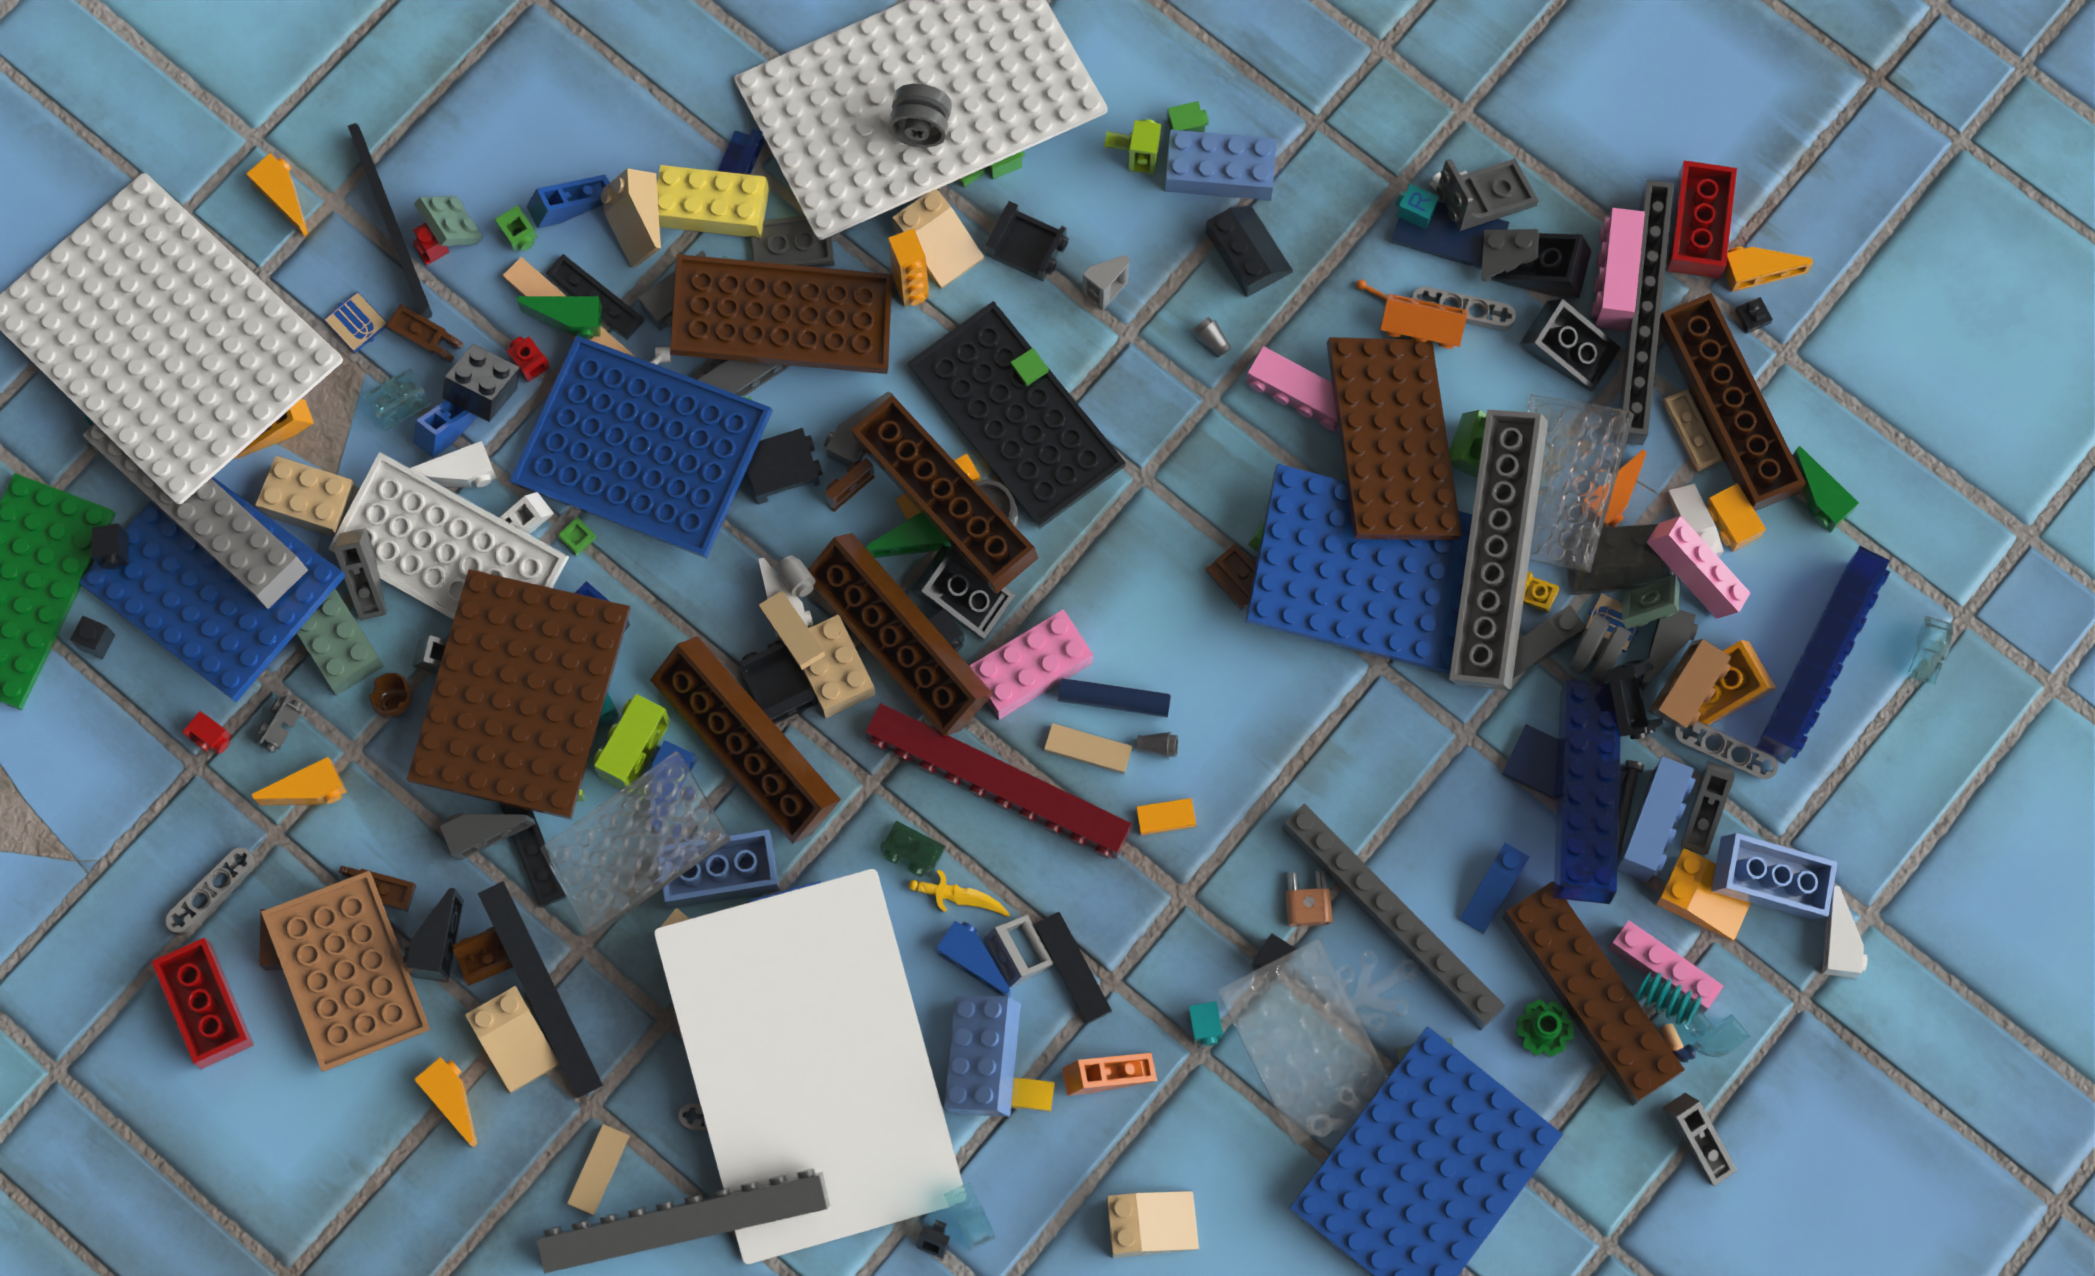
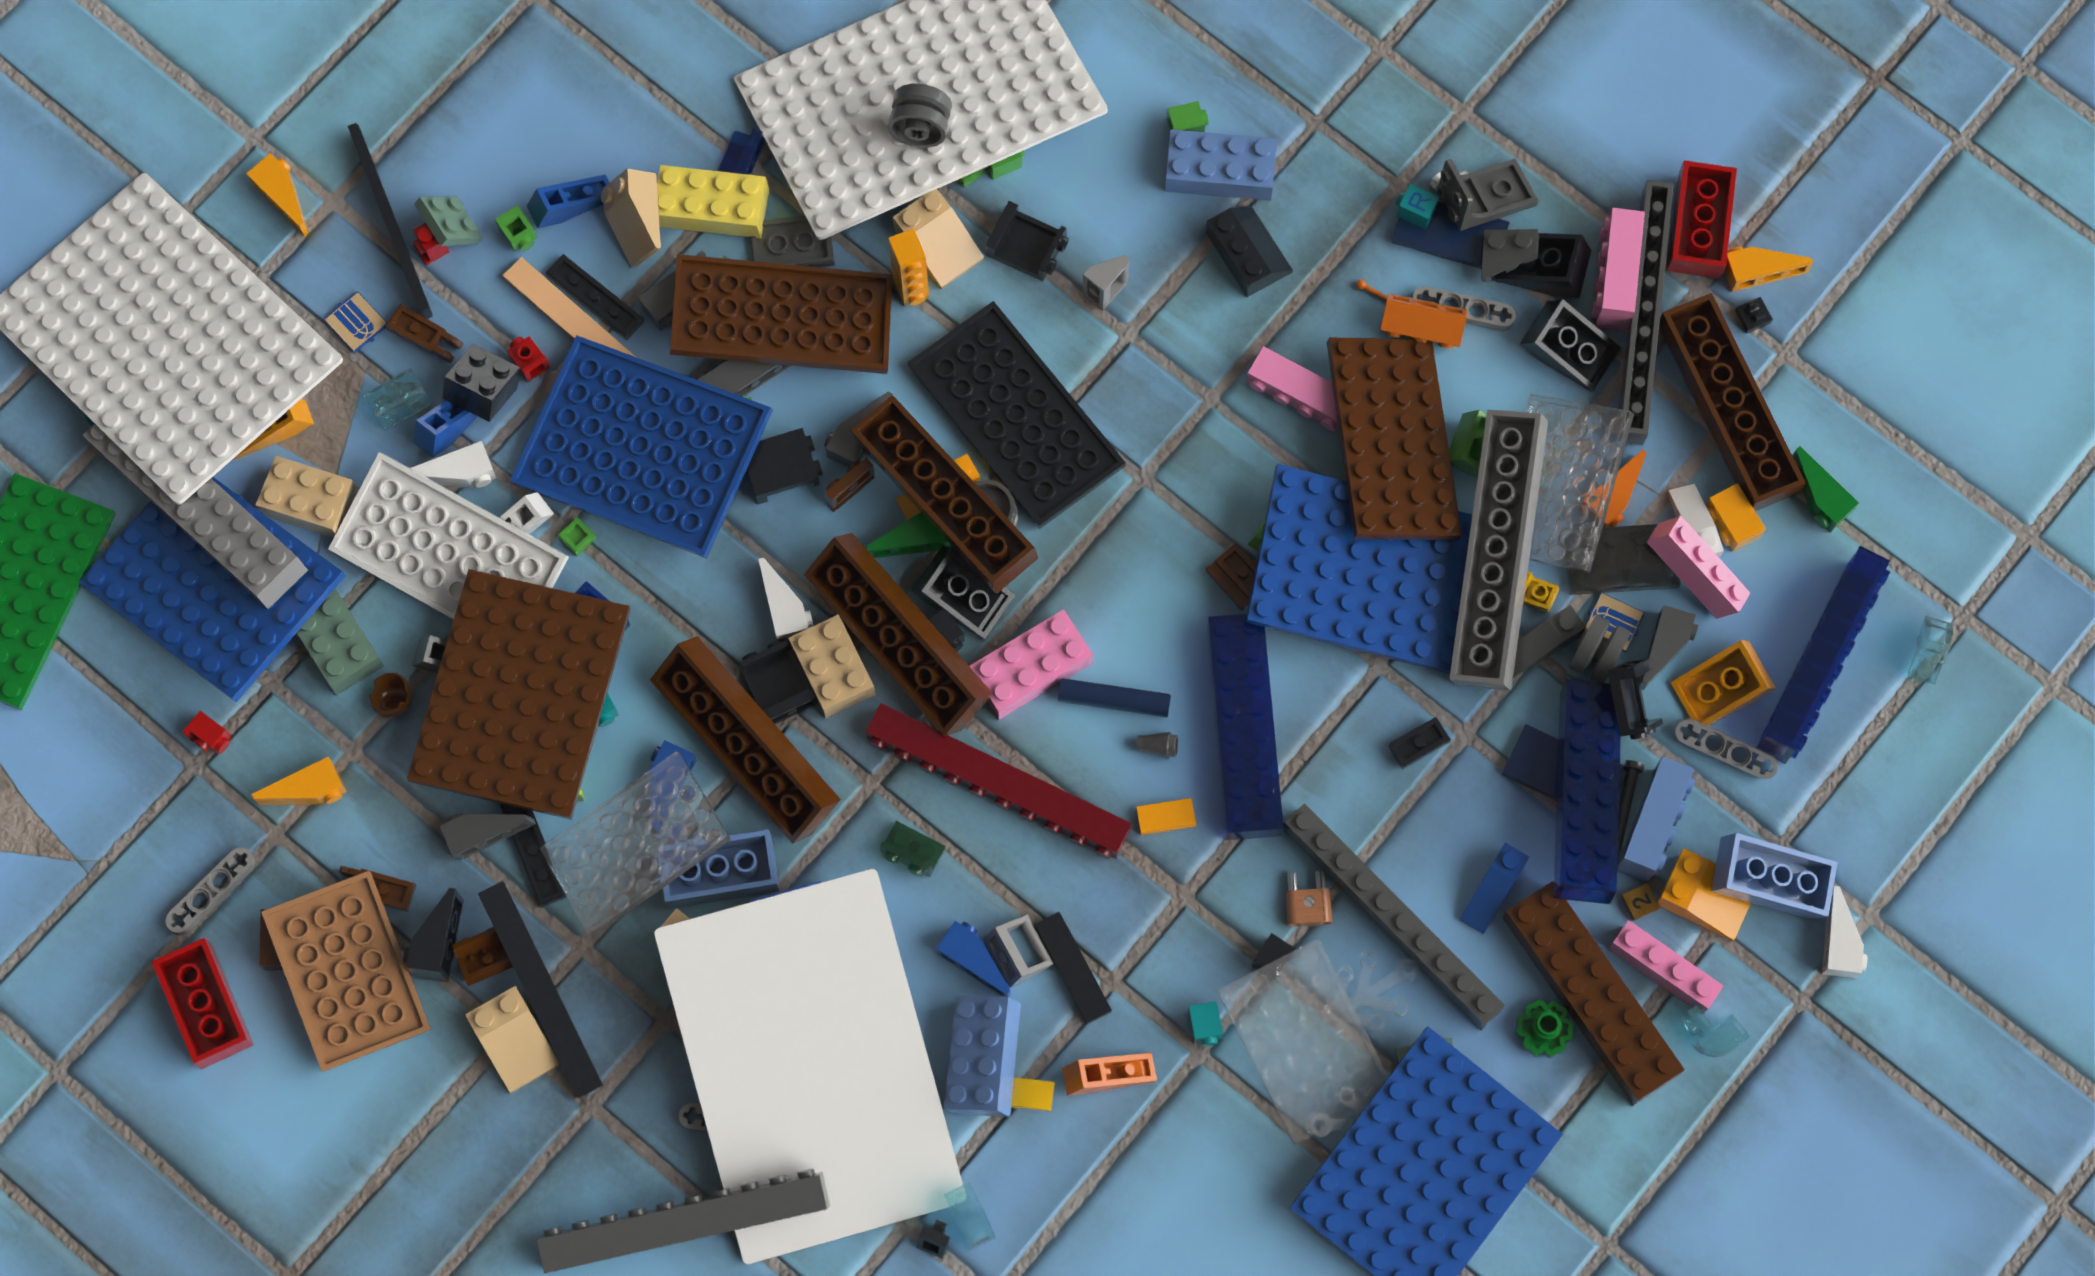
(92, 637): black brick -> none
(110, 546): black brick -> none
(284, 713): dark grey hinge -> none
(361, 571): dark grey slope -> none
(448, 1093): light orange slope -> none
(567, 313): green slope -> none
(598, 1170): tan tile -> none
(631, 742): lime brick -> none
(662, 355): white hand -> none
(792, 630): tan tile -> none
(795, 576): light grey brick -> none
(959, 895): yellow piece -> none
(1029, 367): bright green tile -> none
(1088, 748): tan tile -> none
(1141, 145): lime brick -> none
(1152, 1223): tan slope -> none
(1211, 335): flat silver cone -> none
(1244, 728): none -> clear blue brick
(1419, 743): none -> black plate
(1640, 902): none -> pearl gold tile
(1651, 601): sand green plate -> none
(1668, 998): teal piece -> none
(1673, 1040): arm -> none
(1691, 684): medium nougat slope -> none
(1692, 430): tan tile -> none
(1699, 1137): dark grey slope -> none
(1707, 807): dark grey slope -> none

